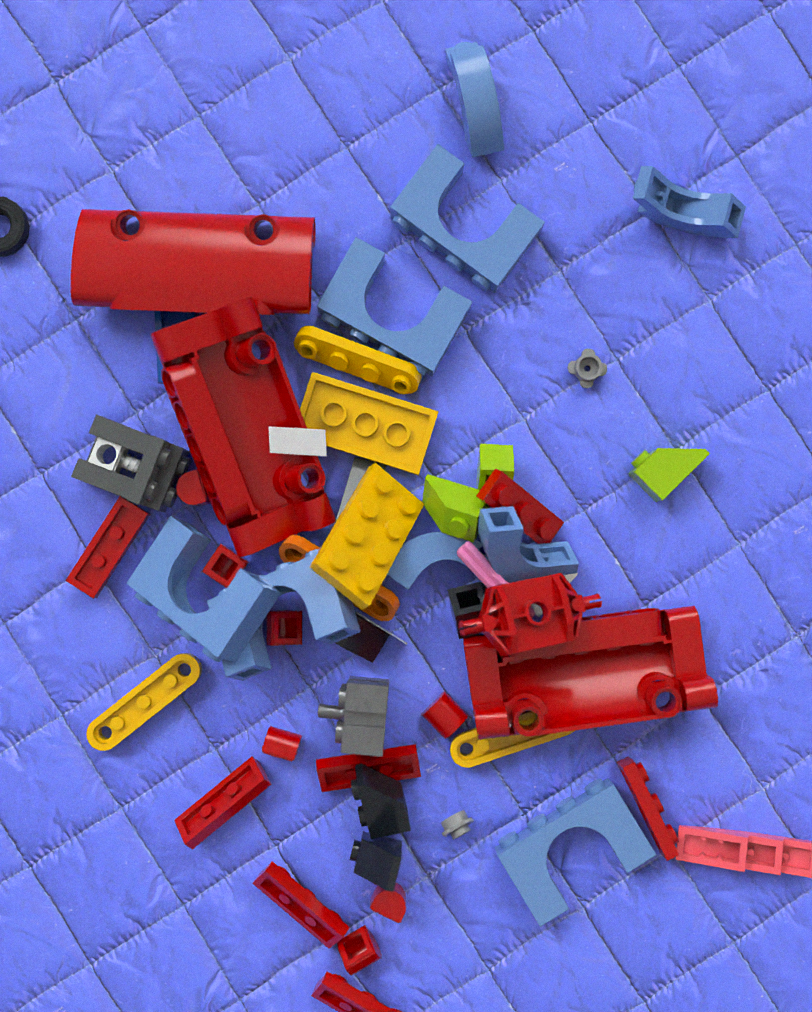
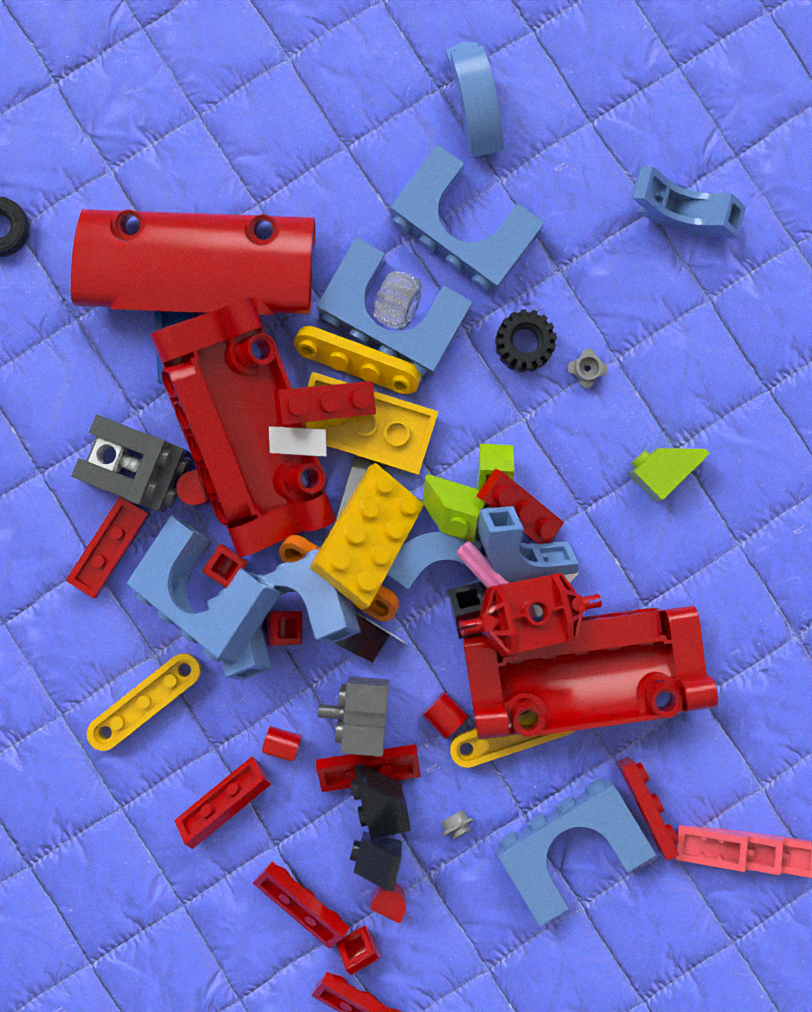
(324, 402): none -> red plate
(398, 300): none -> clear gear
(530, 321): none -> black tyre

